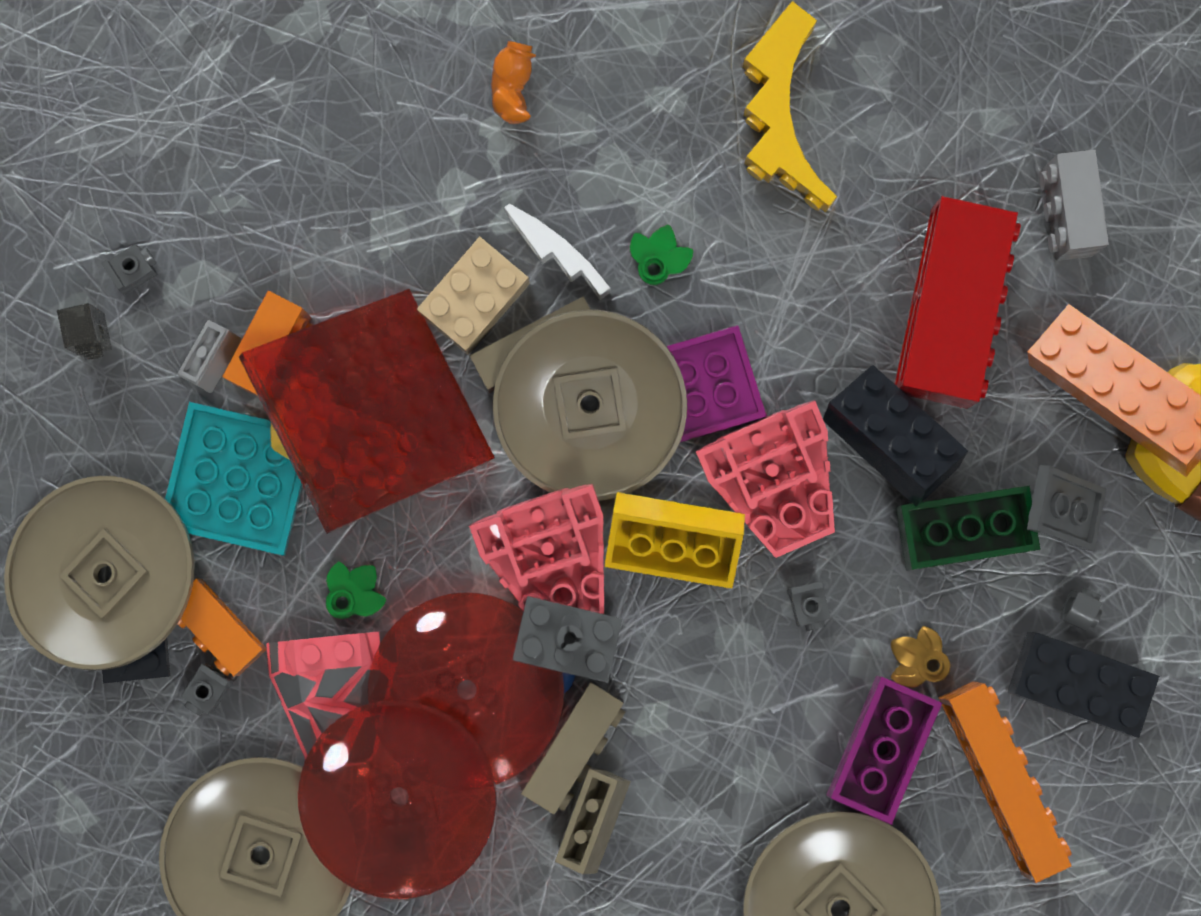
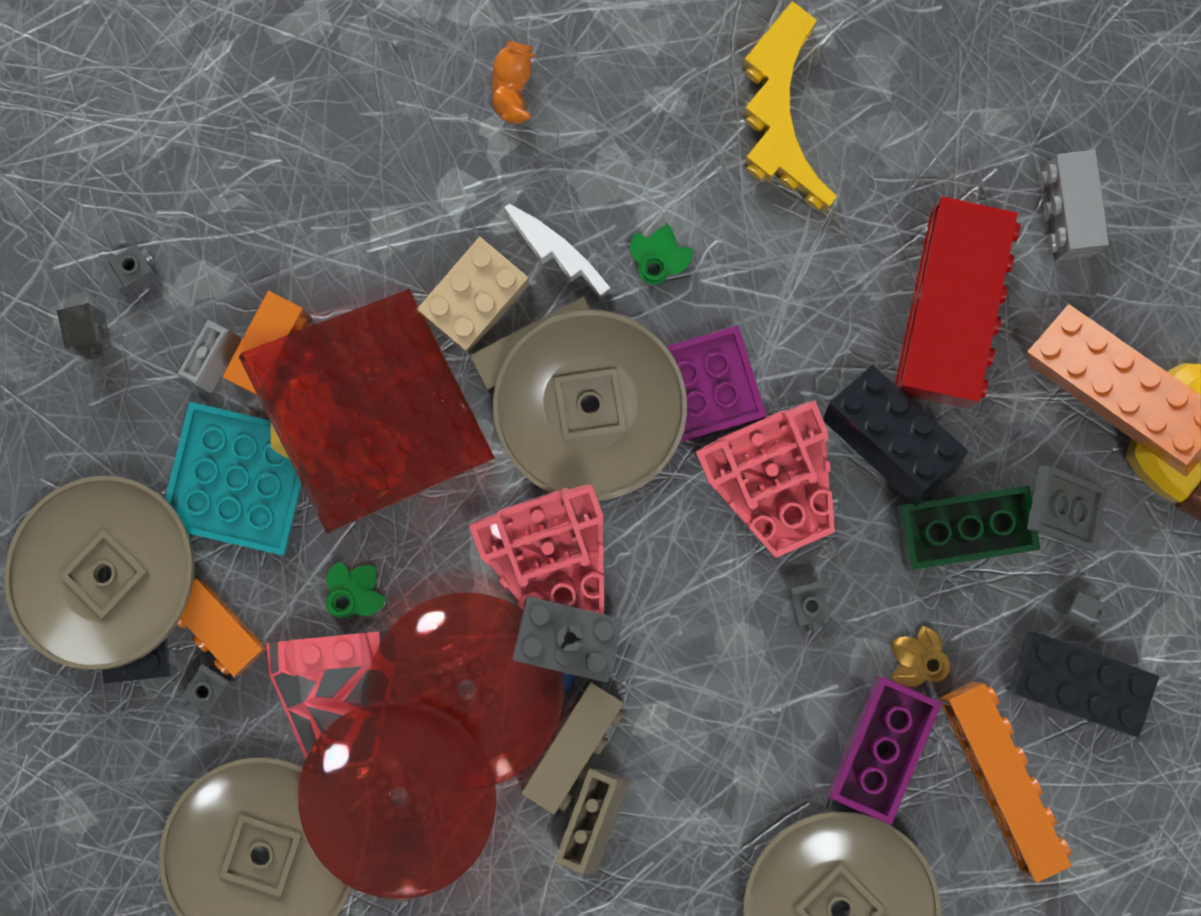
(675, 540): yellow brick -> none

